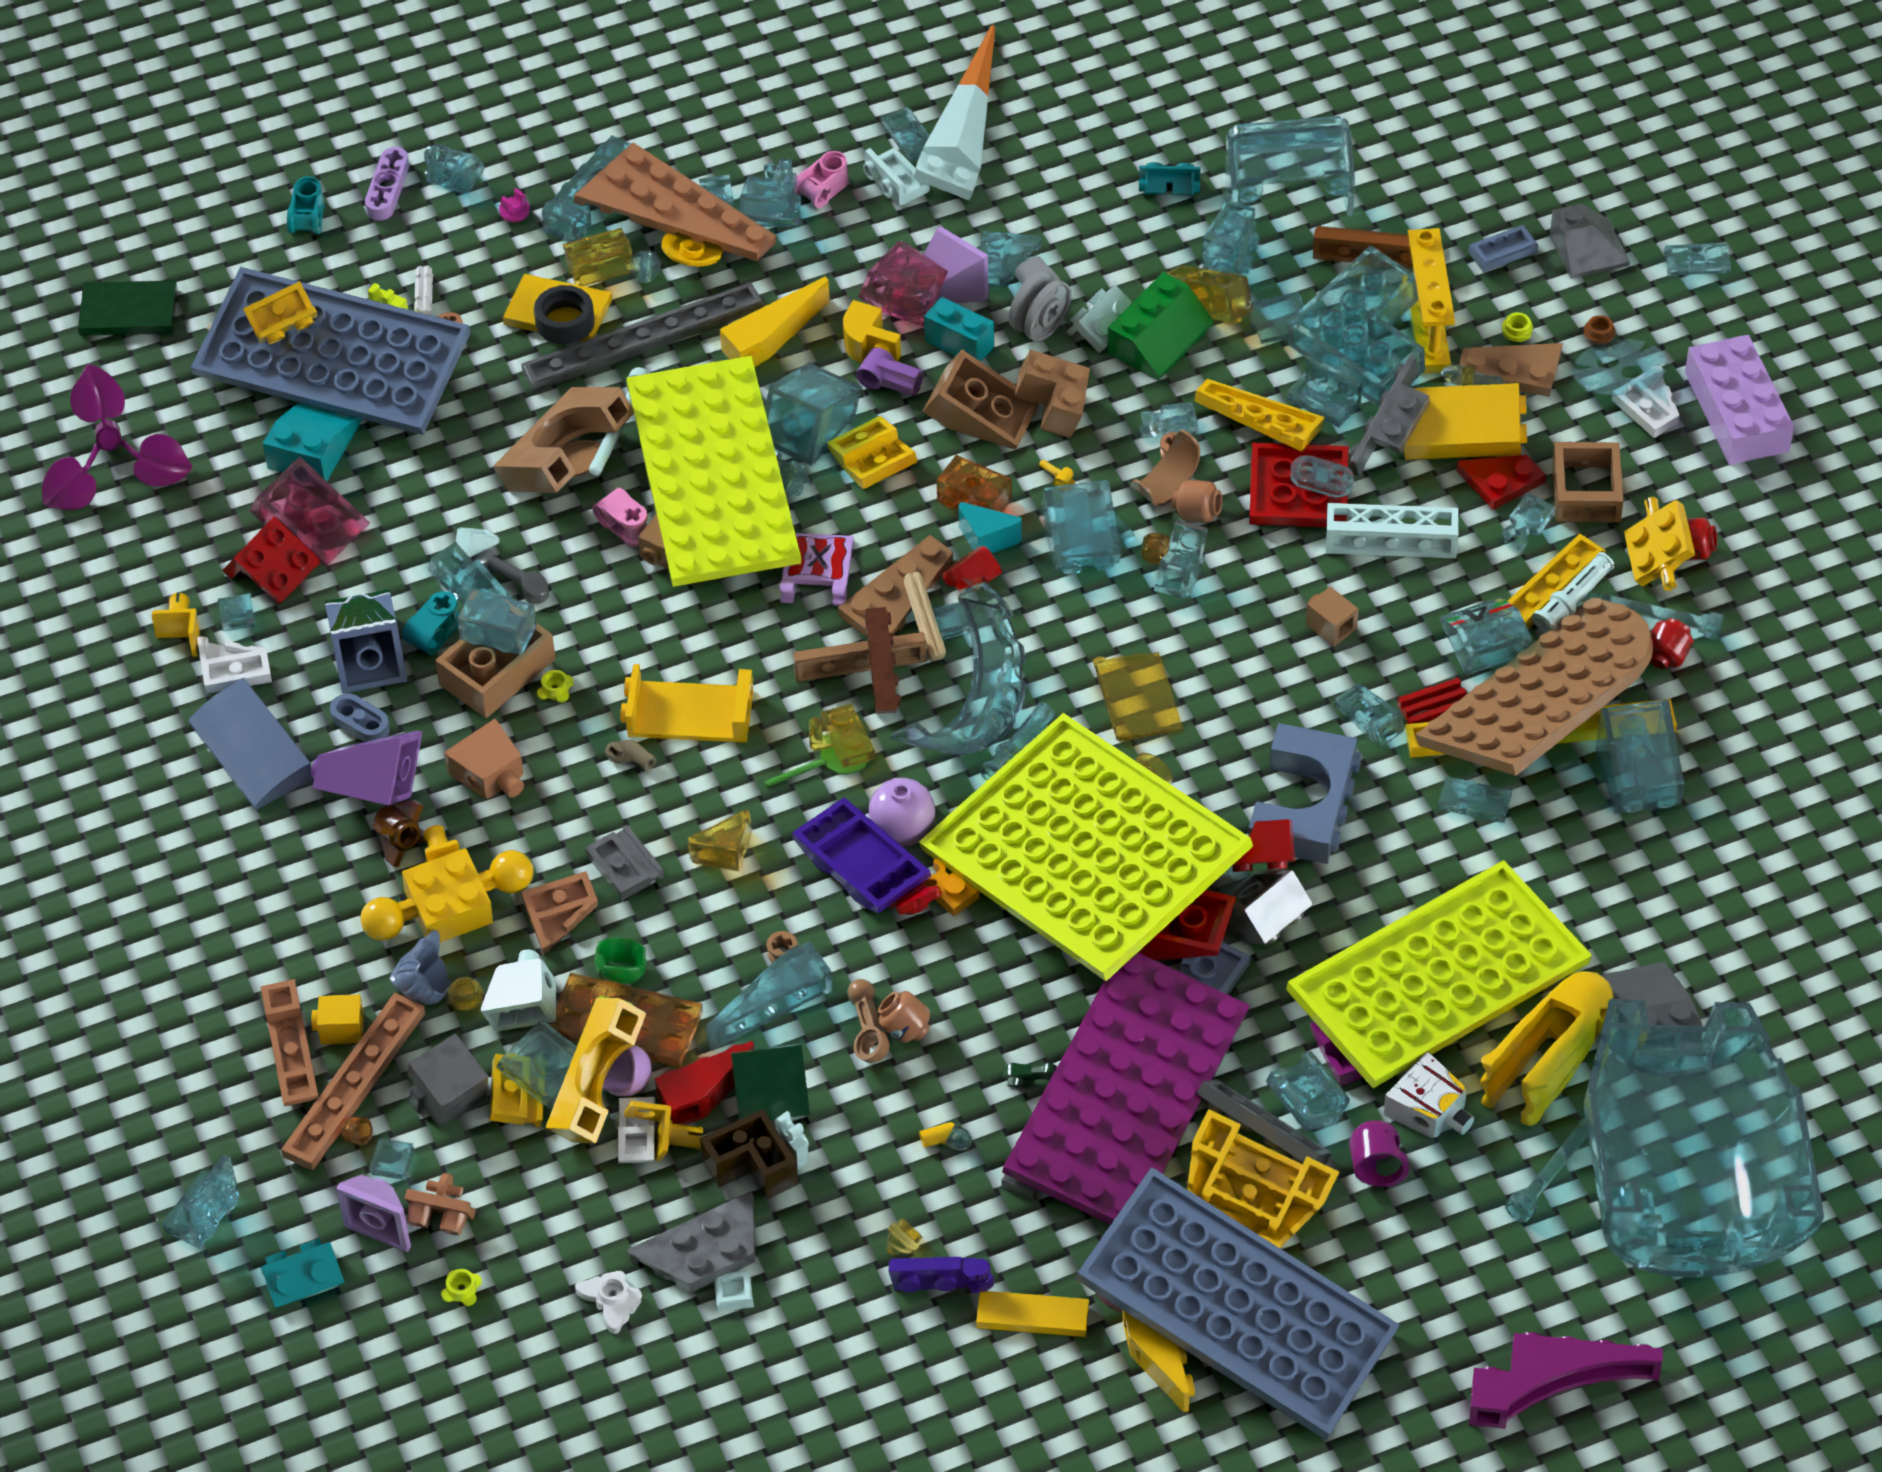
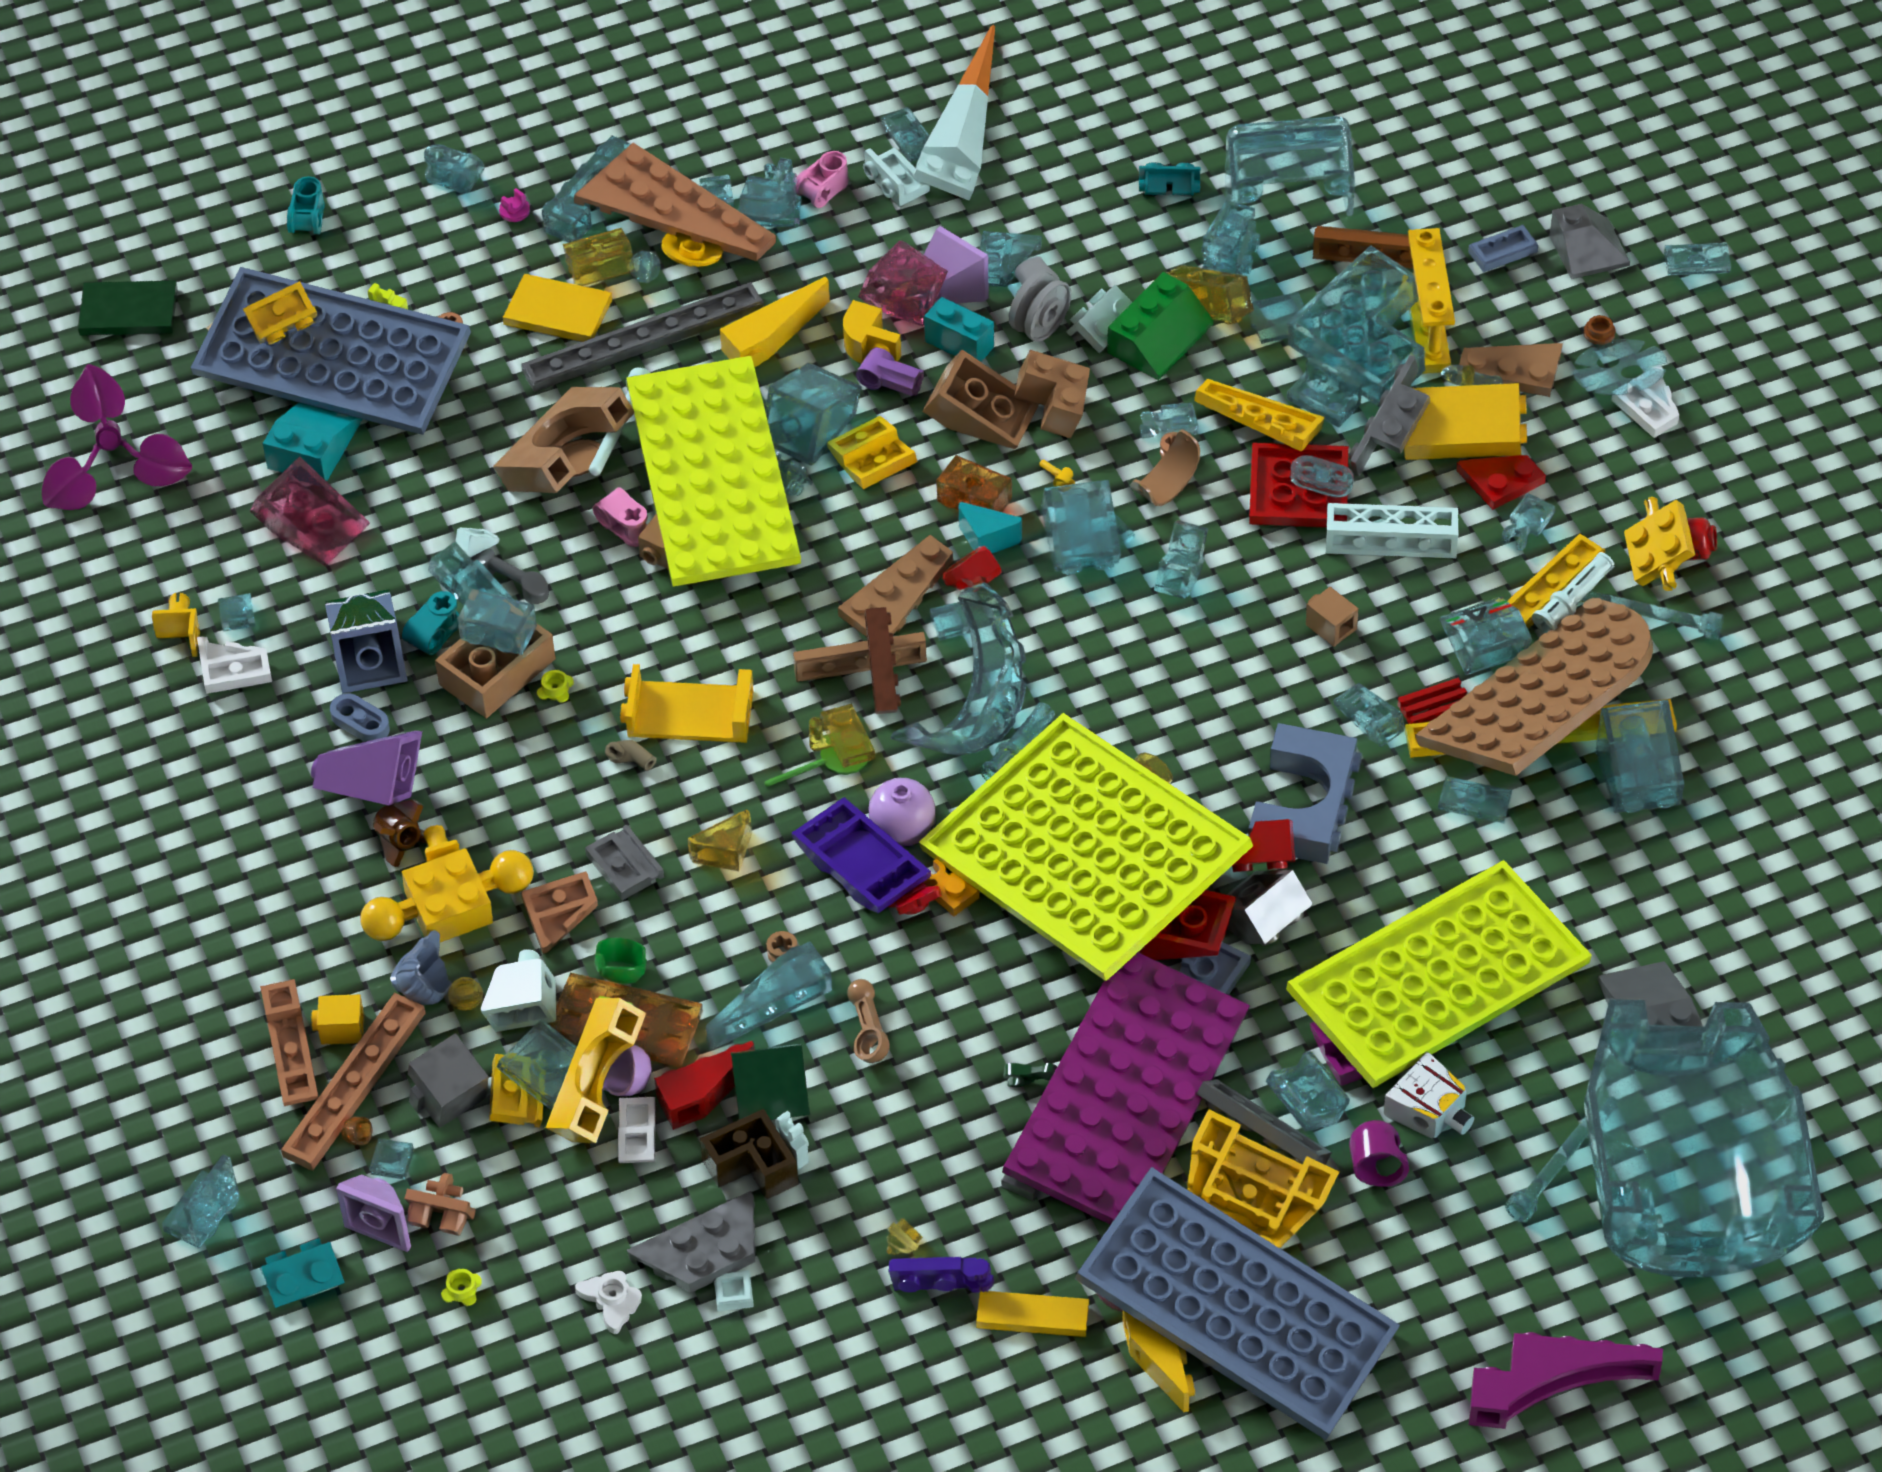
(250, 744): sand blue slope -> none
(274, 561): red bracket -> none
(389, 194): lavender beam -> none
(423, 290): white axle -> none
(487, 762): nougat torso -> none
(560, 297): black tyre -> none
(667, 1132): yellow bracket -> none
(823, 562): lavender flag -> none
(904, 1016): nougat head -> none
(924, 615): tan axle -> none
(948, 1135): arm -> none
(1137, 696): clear yellow piece -> none
(1154, 547): clear orange bush -> none
(1197, 501): nougat head -> none
(1517, 327): neon yellow plate -> none
(1572, 505): medium nougat window -> none
(1572, 1016): yellow piece -> none
(1670, 643): red head -> none
(1739, 399): lavender brick -> none

